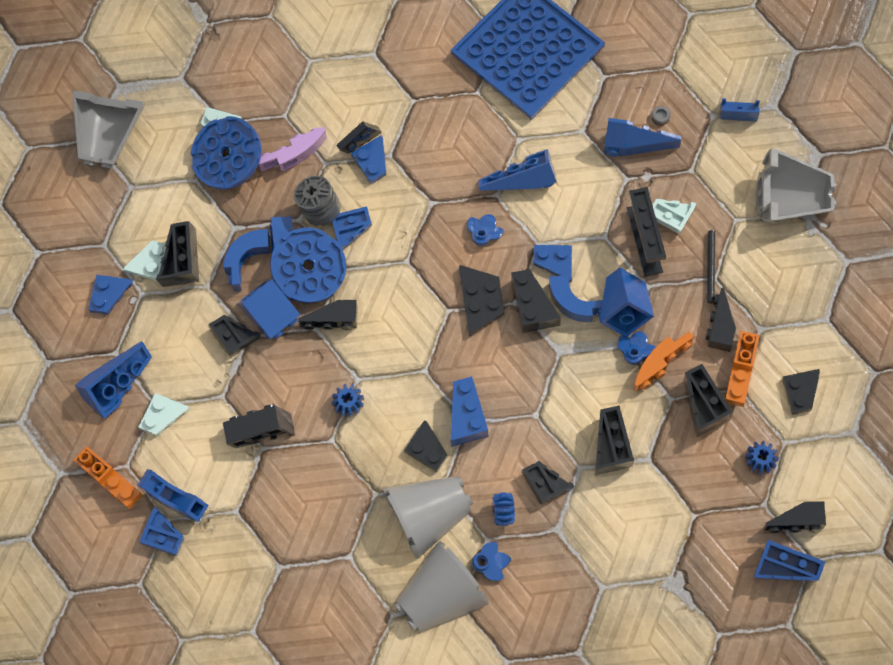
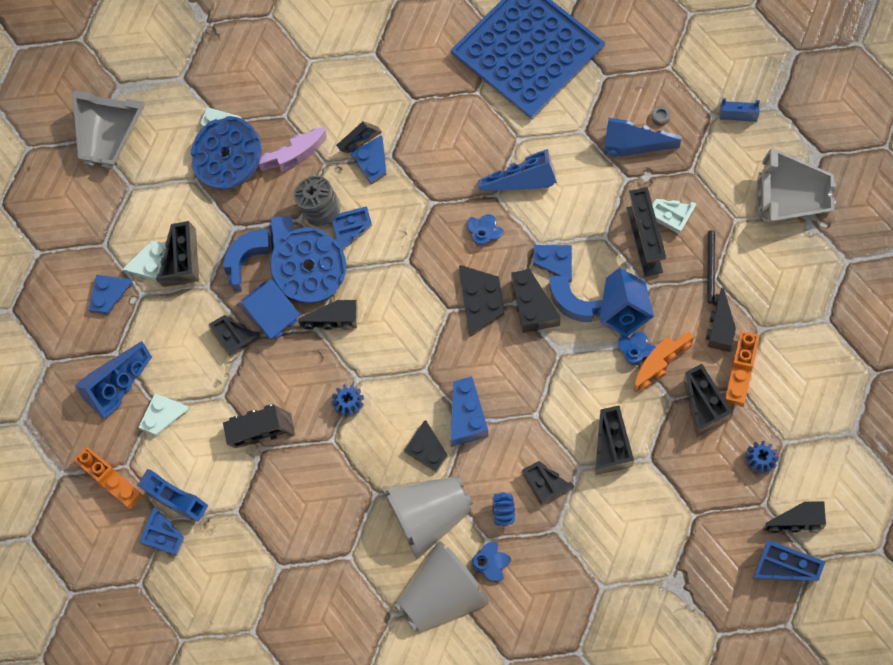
(801, 390): black wing -> none

